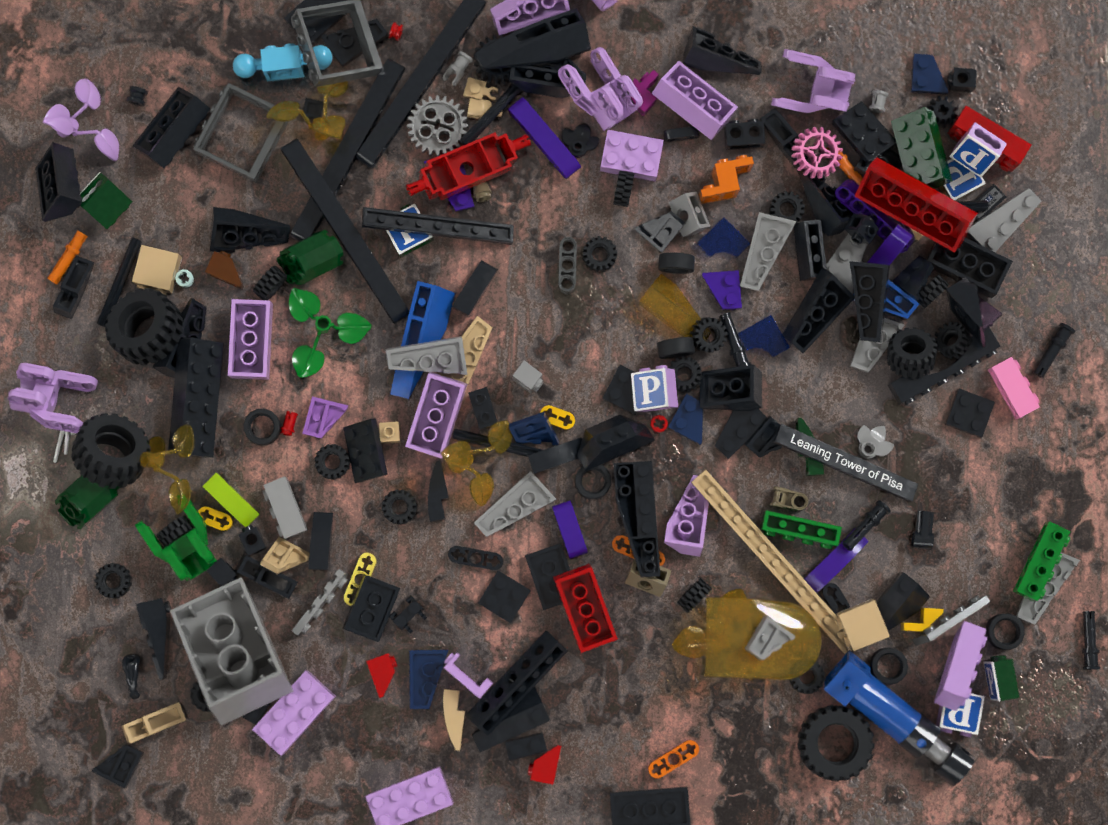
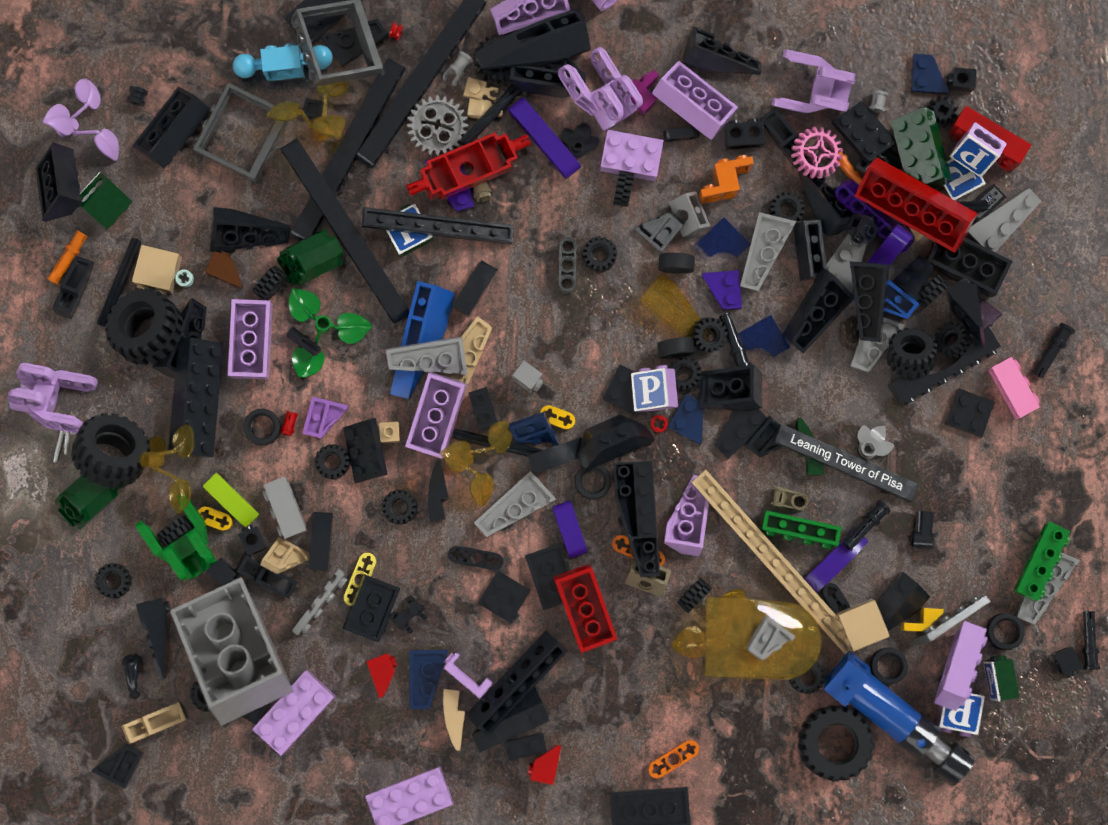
(303, 341): none -> black axle
(1066, 661): none -> black brick

